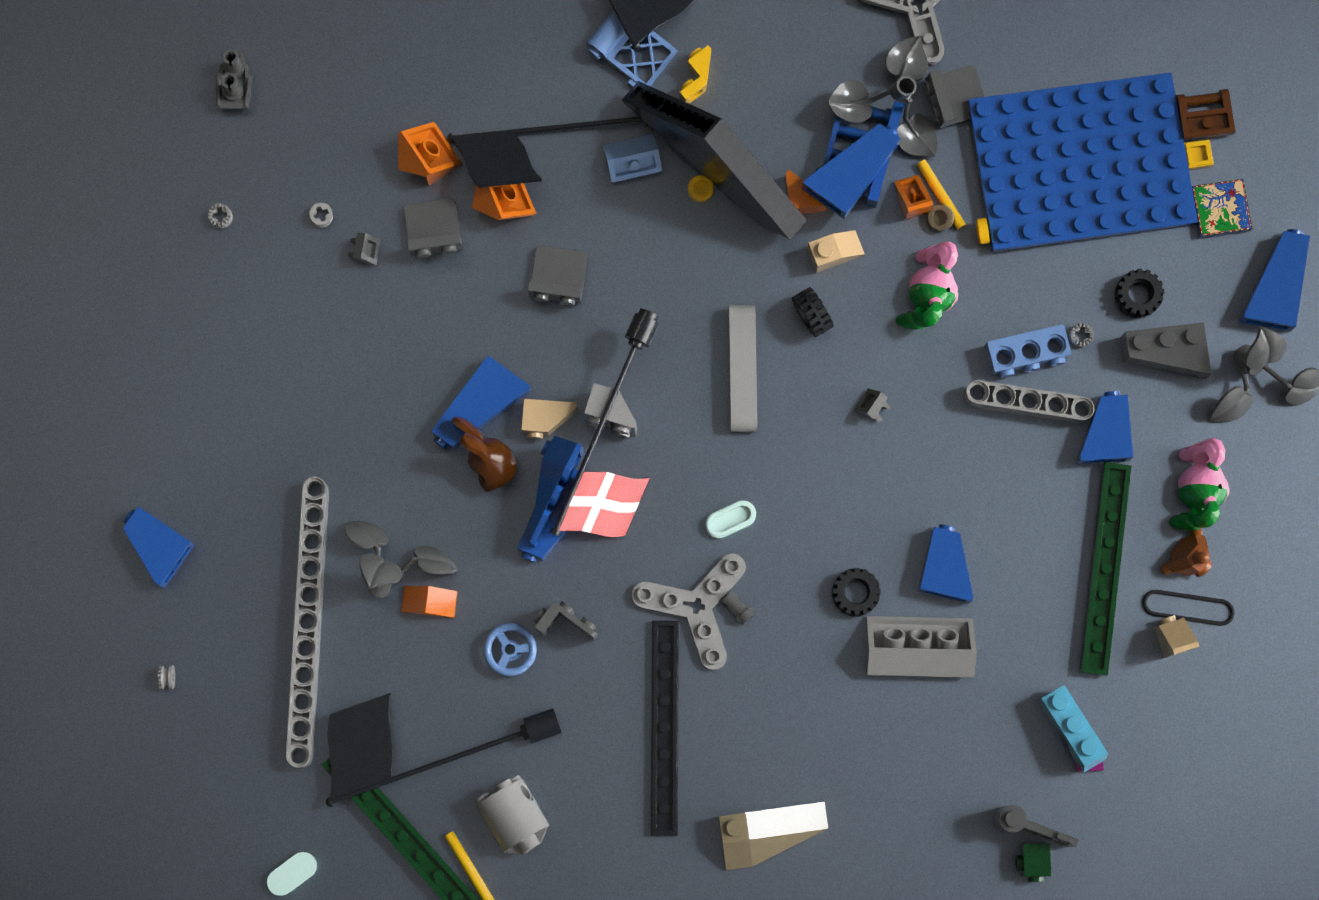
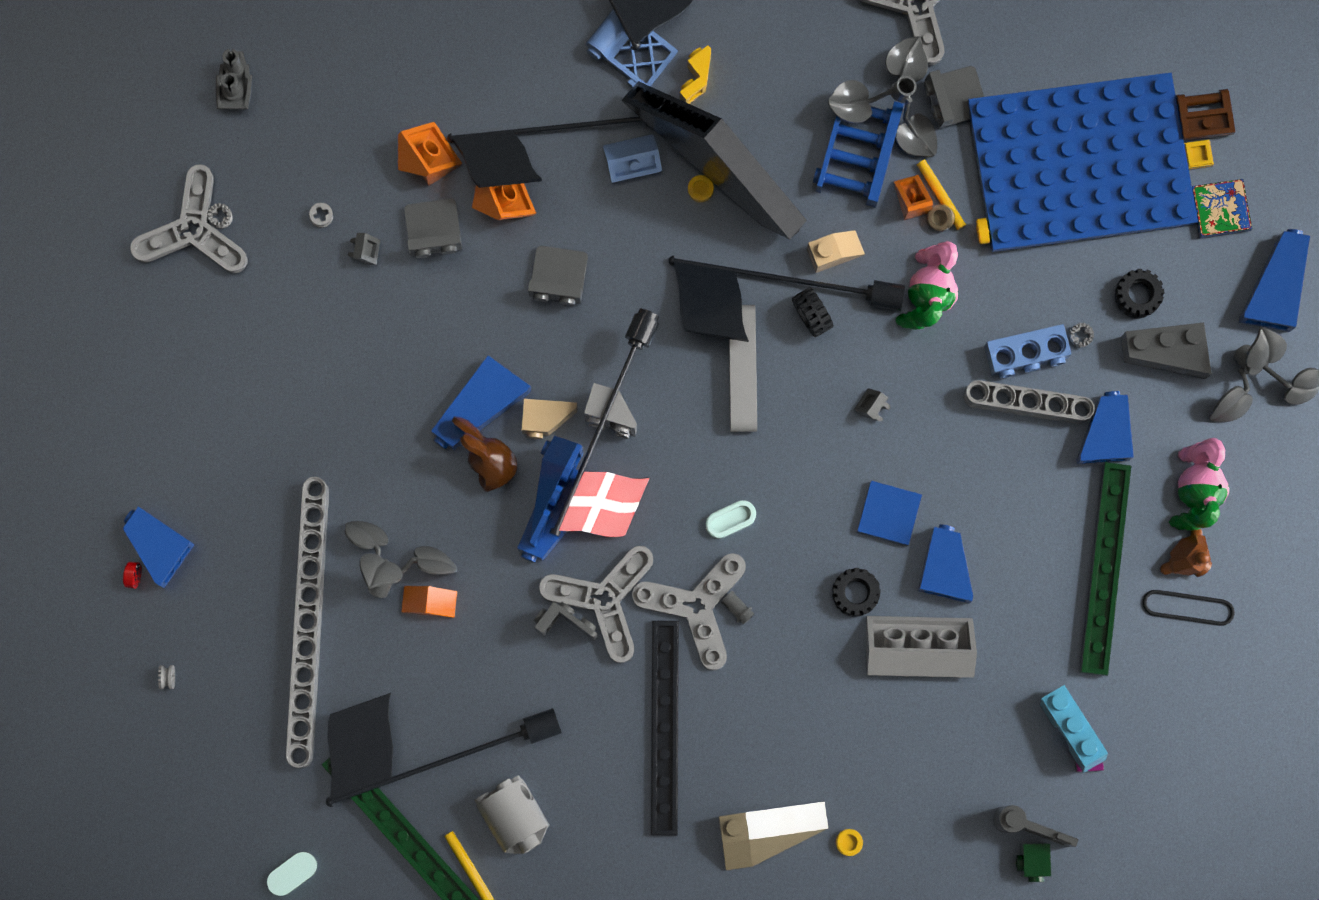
(132, 574): none -> red tile
(194, 210): none -> light grey piece
(529, 648): medium blue piece -> none
(618, 585): none -> light grey piece
(713, 298): none -> black flag
(801, 200): orange slope -> none
(849, 174): blue slope -> none
(849, 842): none -> yellow tile
(889, 513): none -> blue tile
(1175, 636): tan slope -> none

